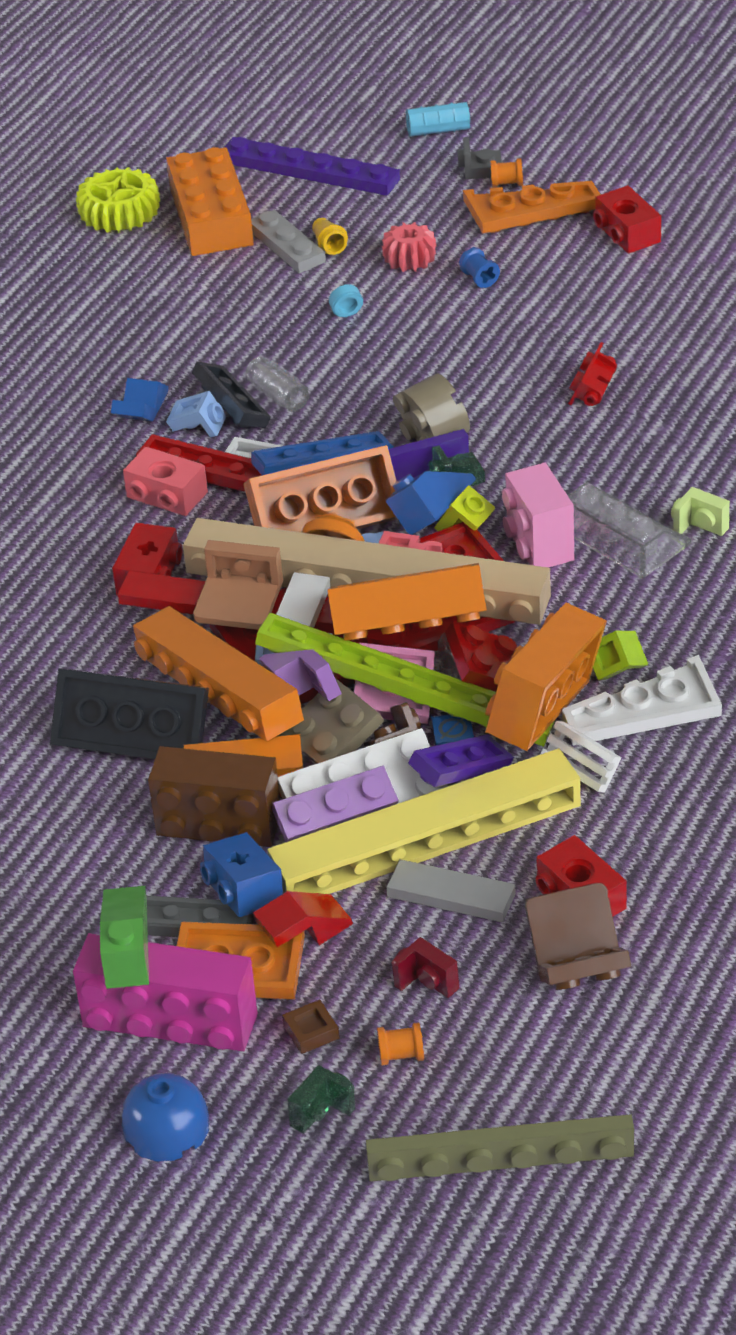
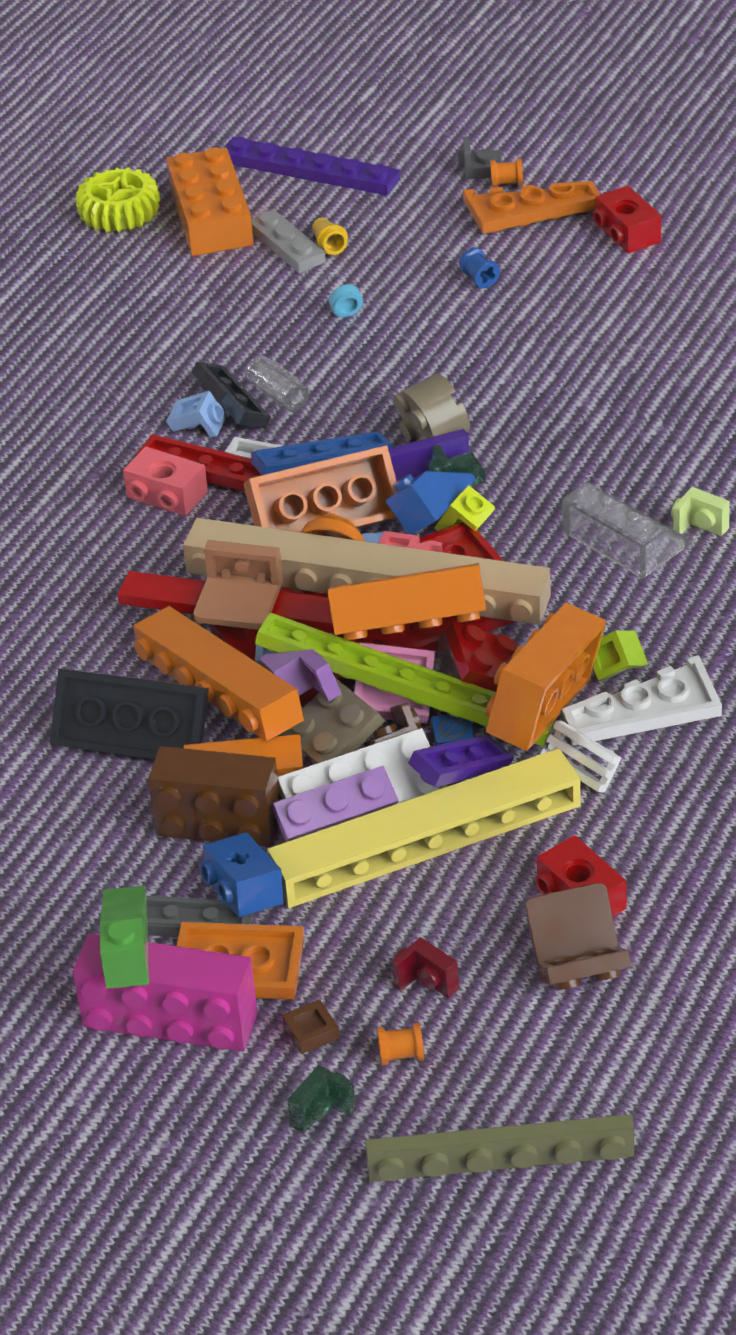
(141, 400): blue slope -> none
(148, 550): red brick -> none
(164, 1117): blue cylinder -> none
(299, 912): red slope -> none
(304, 598): white tile -> none
(409, 246): coral gear -> none
(438, 119): medium azure axle -> none
(451, 890): light grey tile -> none
(539, 516): bright pink brick -> none
(593, 382): red hinge -> none

